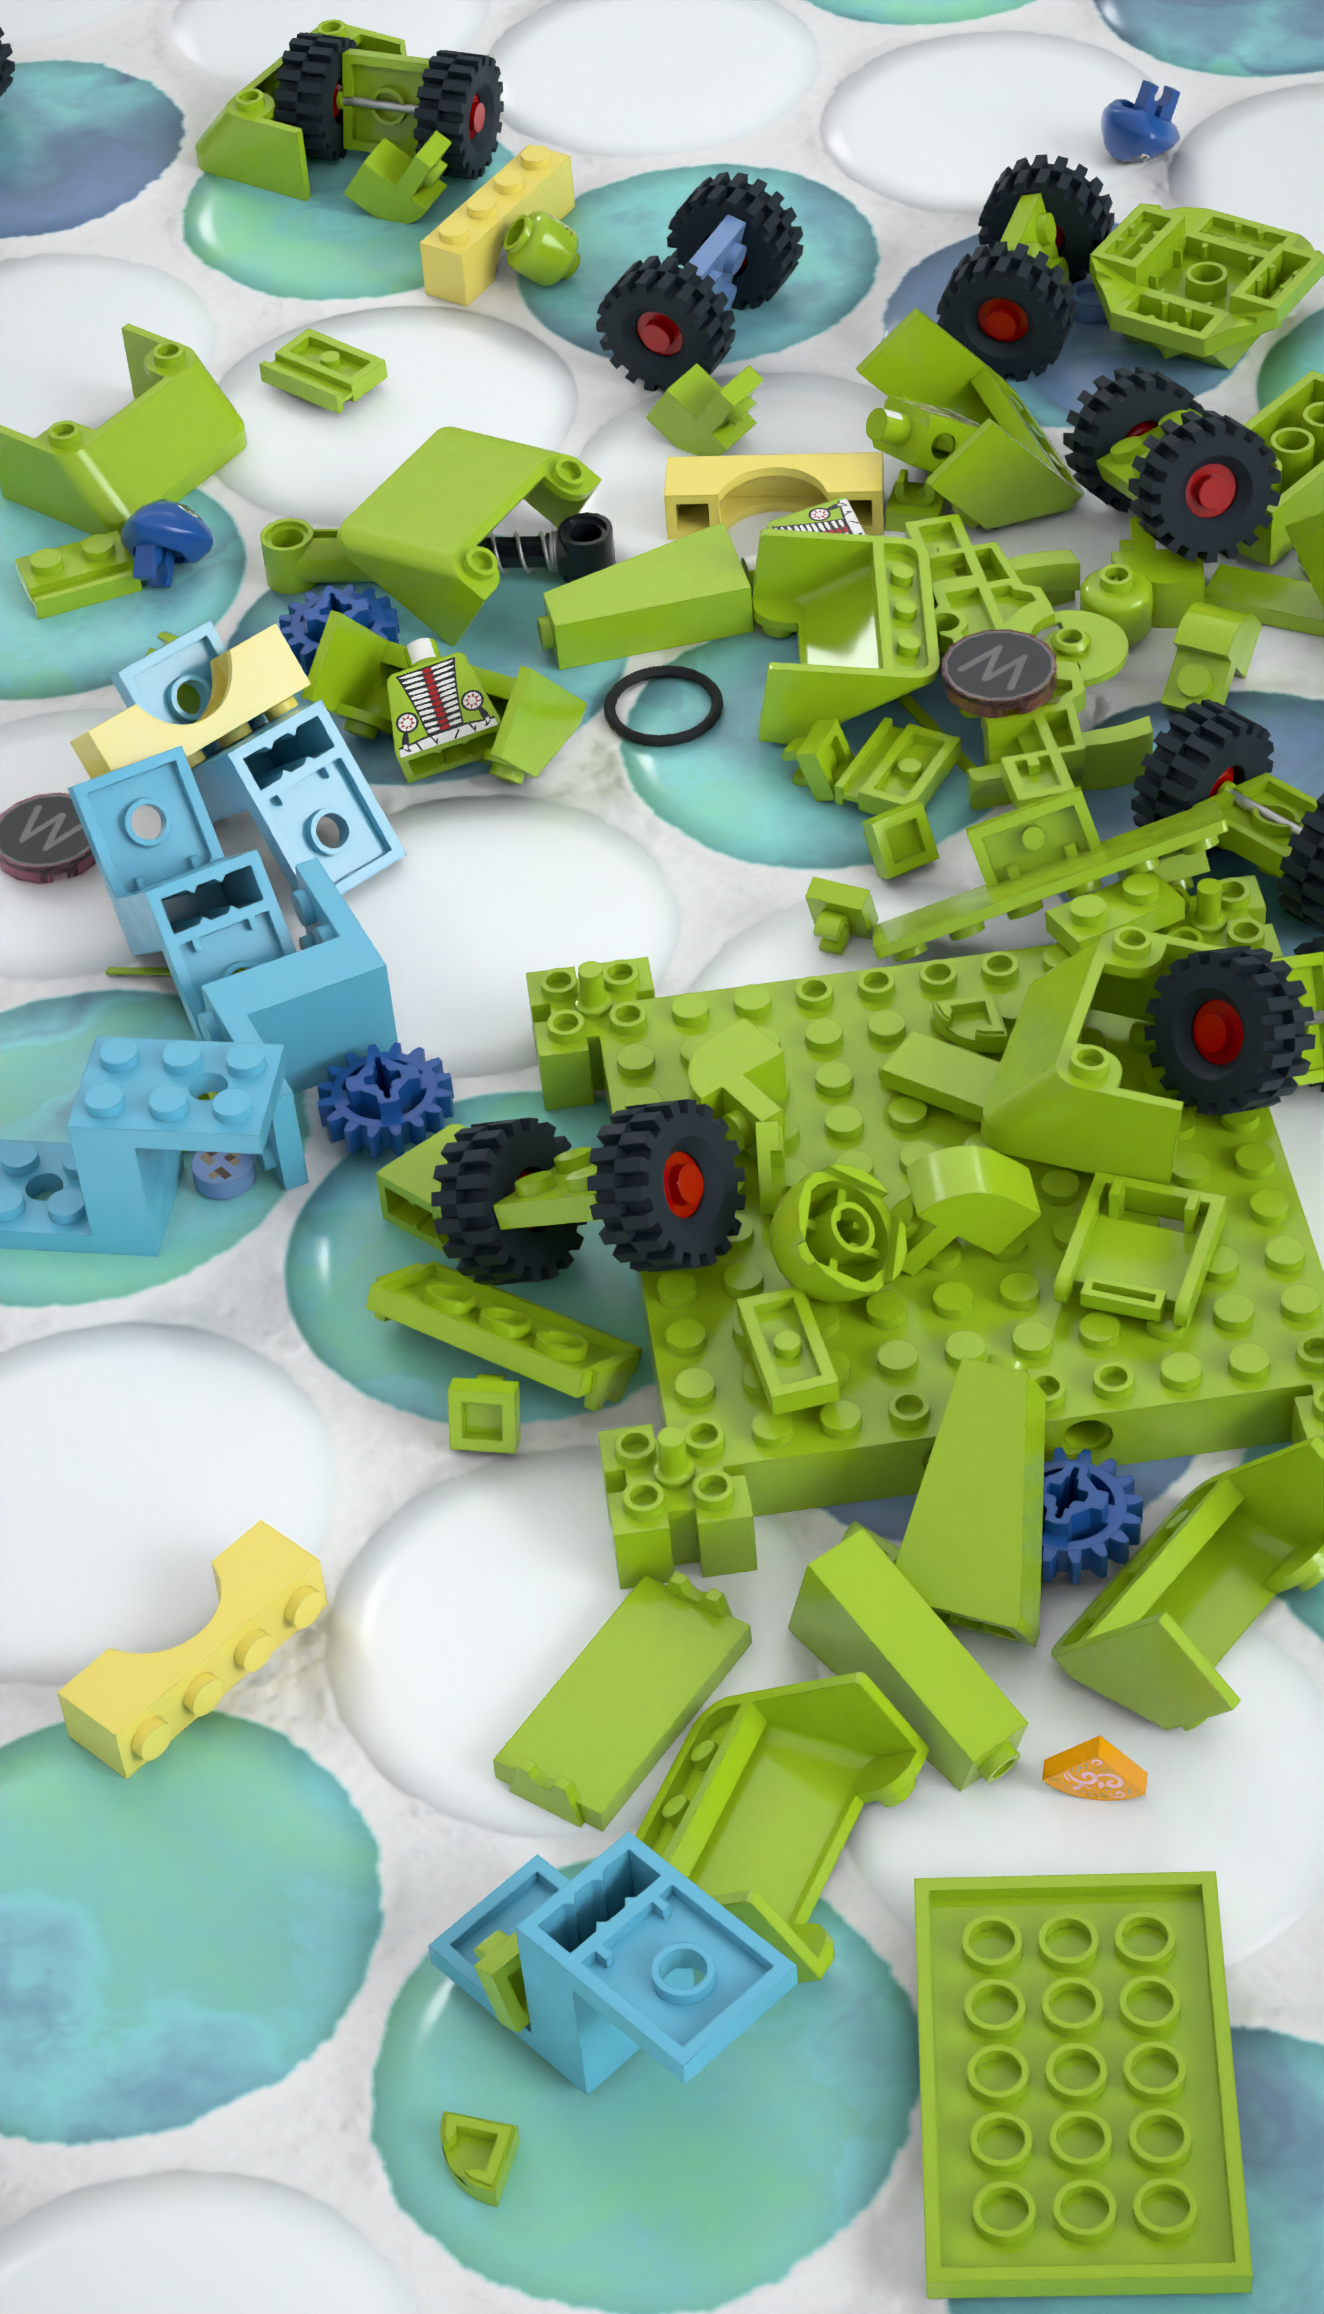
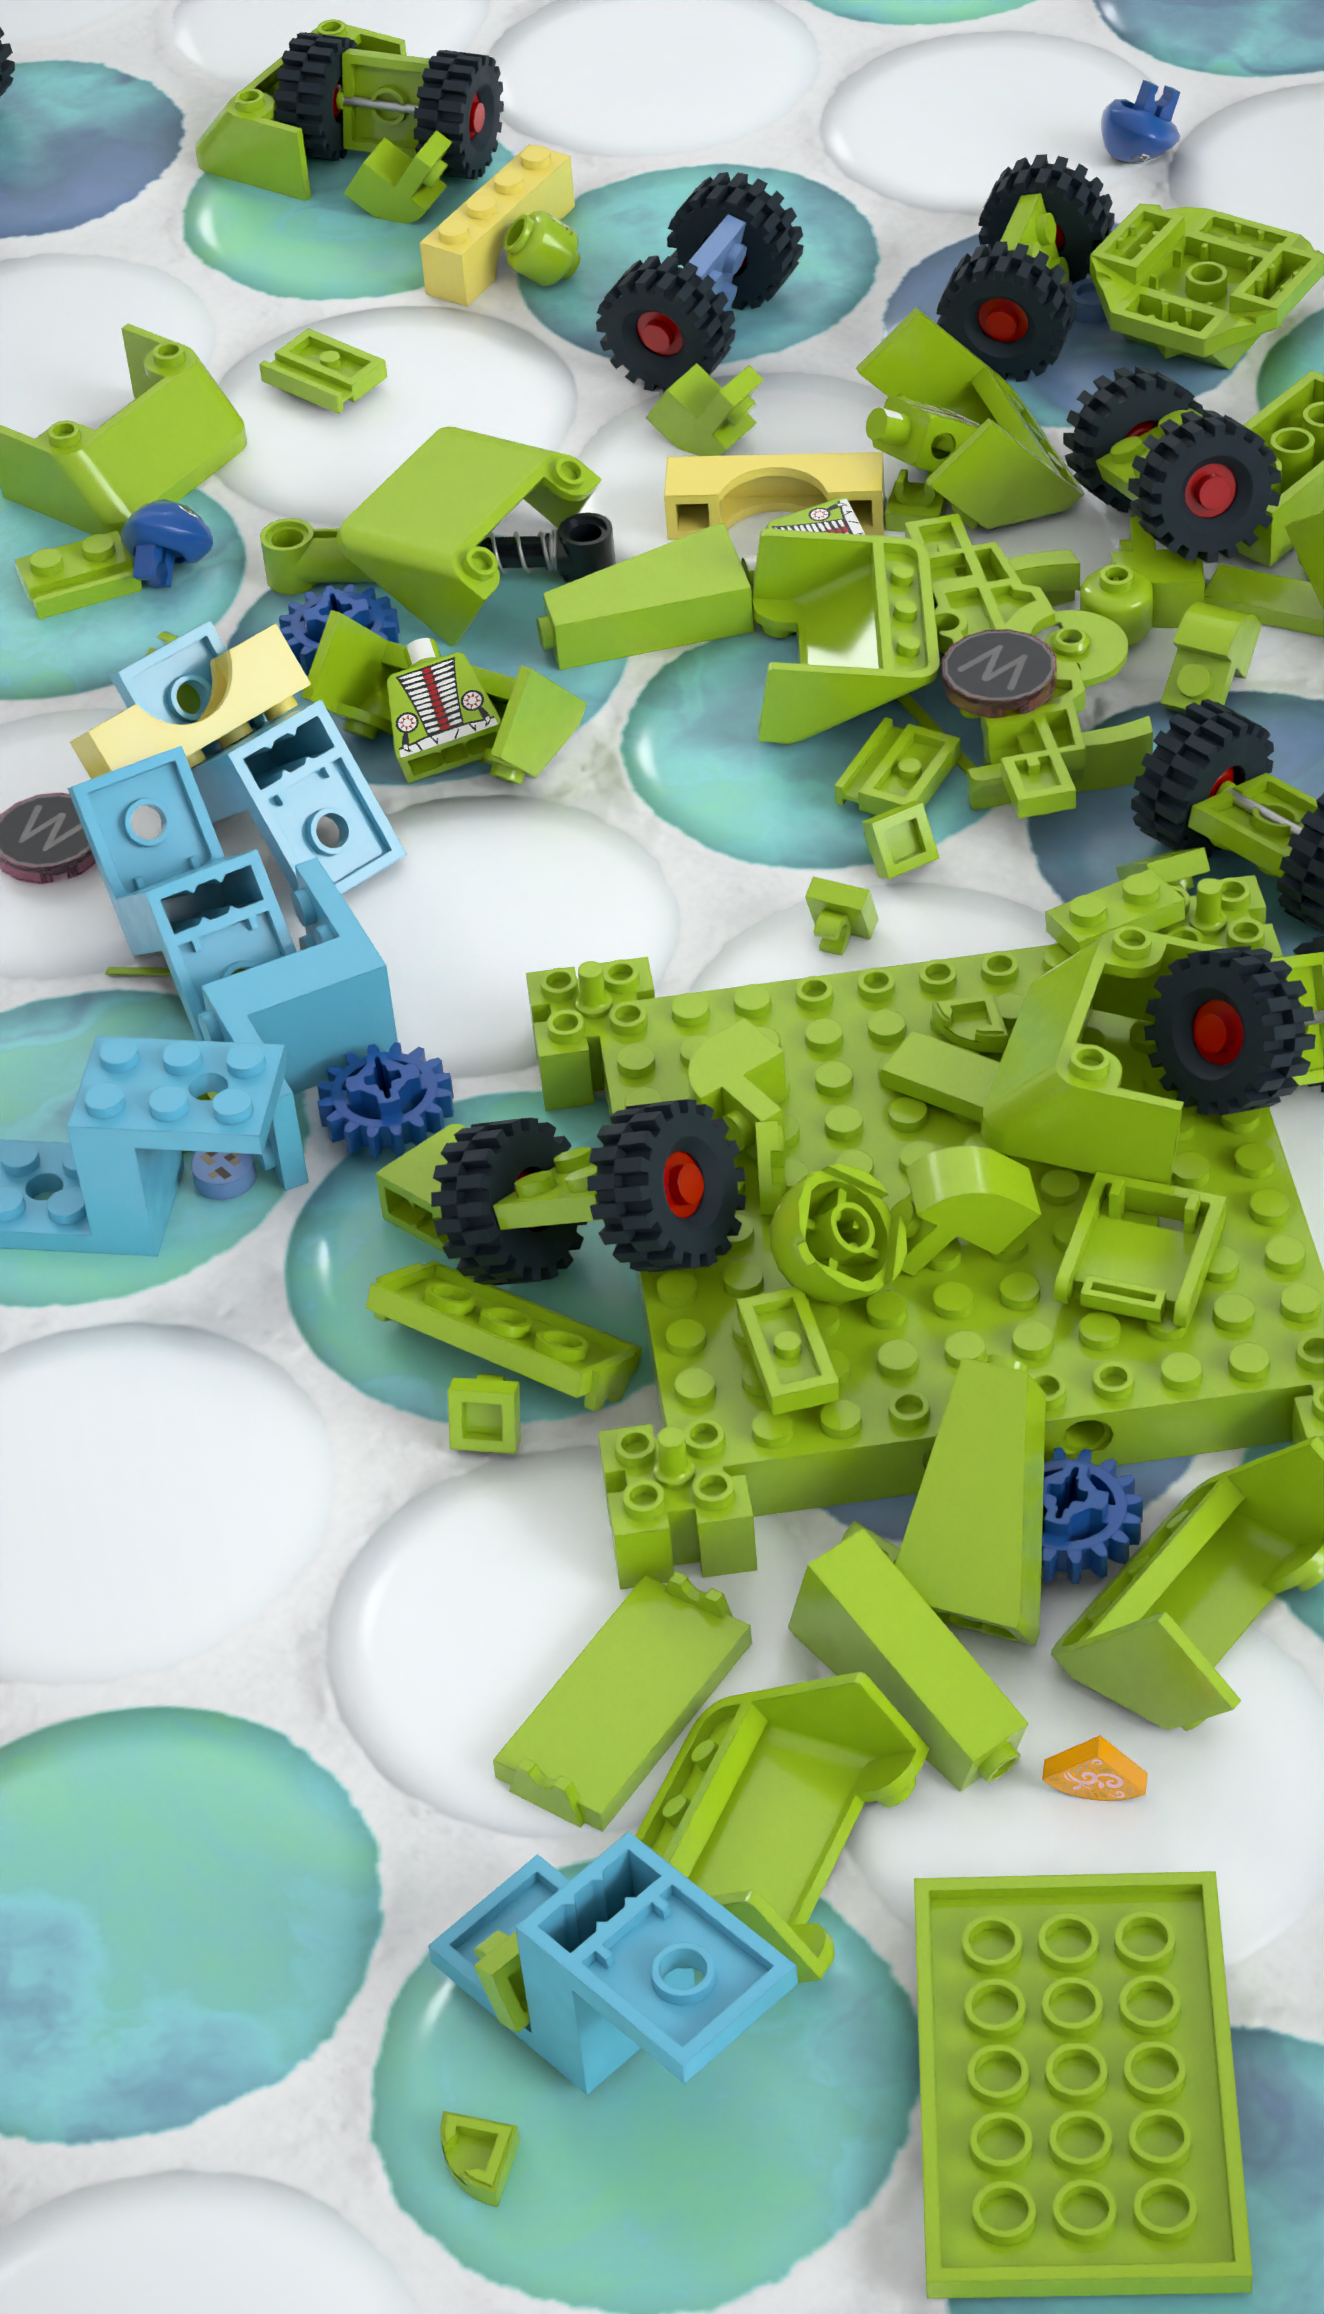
(136, 1703): light yellow arch -> none
(667, 739): black tyre -> none
(821, 758): lime tile -> none
(1039, 855): lime bracket -> none

